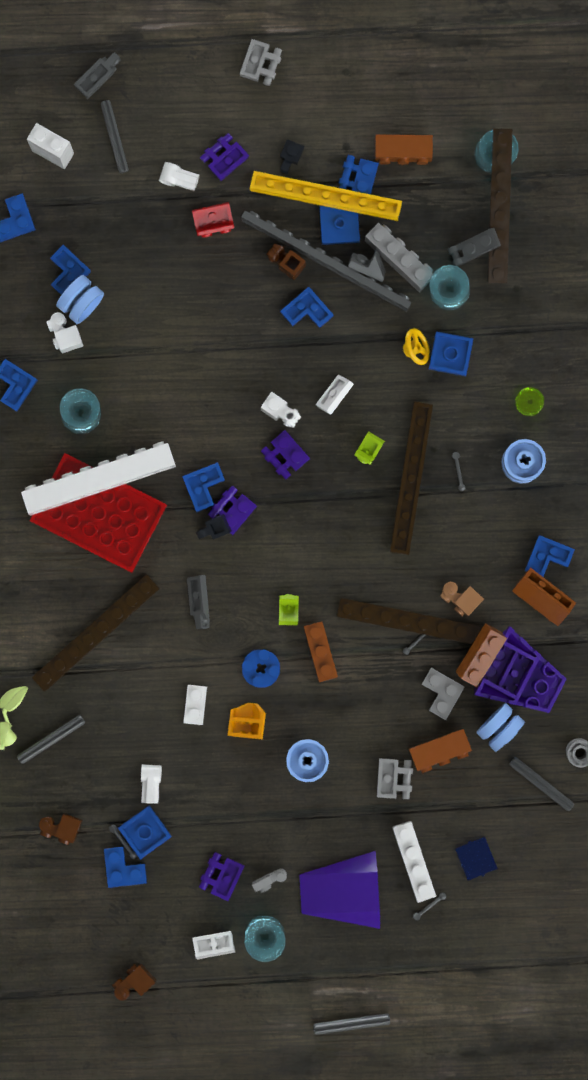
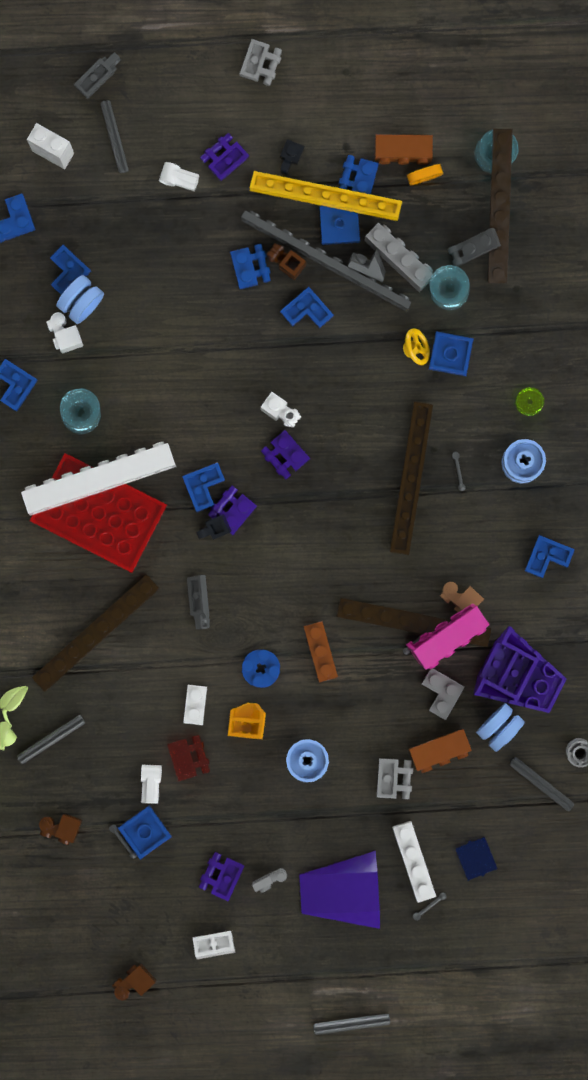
(118, 873): blue plate -> none
(183, 760): none -> clear red plate
(213, 219): red bracket -> none
(244, 266): none -> blue plate
(264, 949): clear light blue wheel -> none
(288, 609): lime bracket -> none
(334, 394): white plate -> none
(369, 448): lime bracket -> none
(425, 174): none -> light orange beam
(448, 637): none -> dark pink wedge
(481, 655): dark orange brick -> none
(544, 597): dark orange brick -> none

